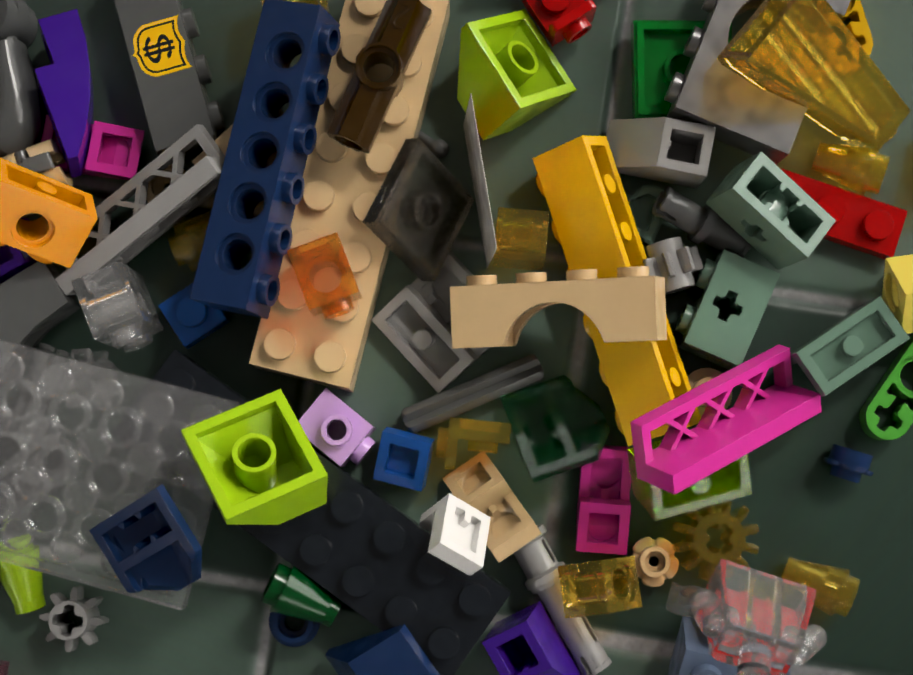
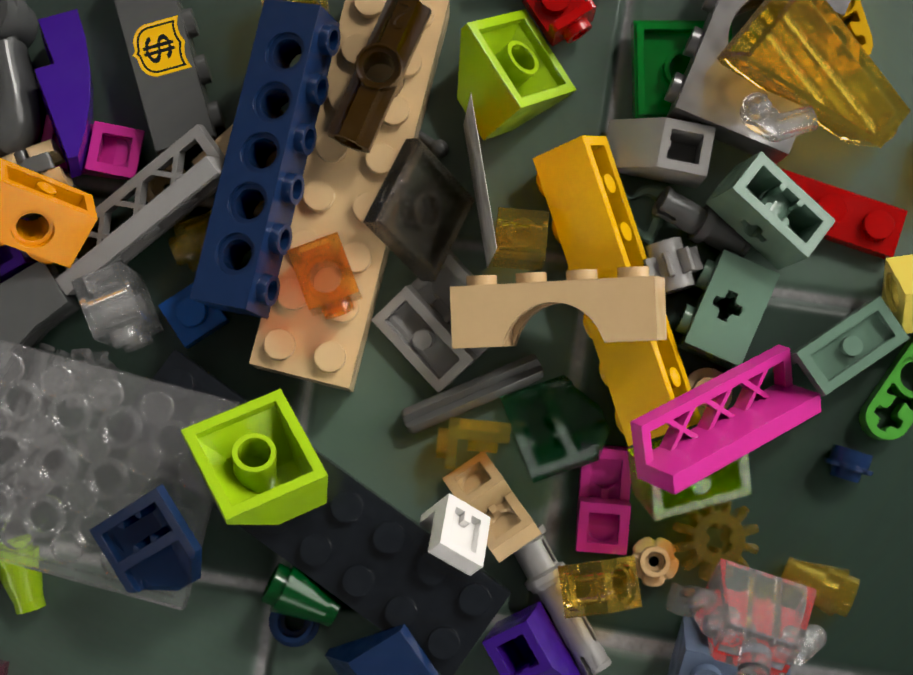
(65, 629): light grey gear -> none
(337, 429): lavender brick -> none
(403, 459): blue plate -> none
(773, 125): none -> clear arm
(852, 166): clear yellow cone -> none

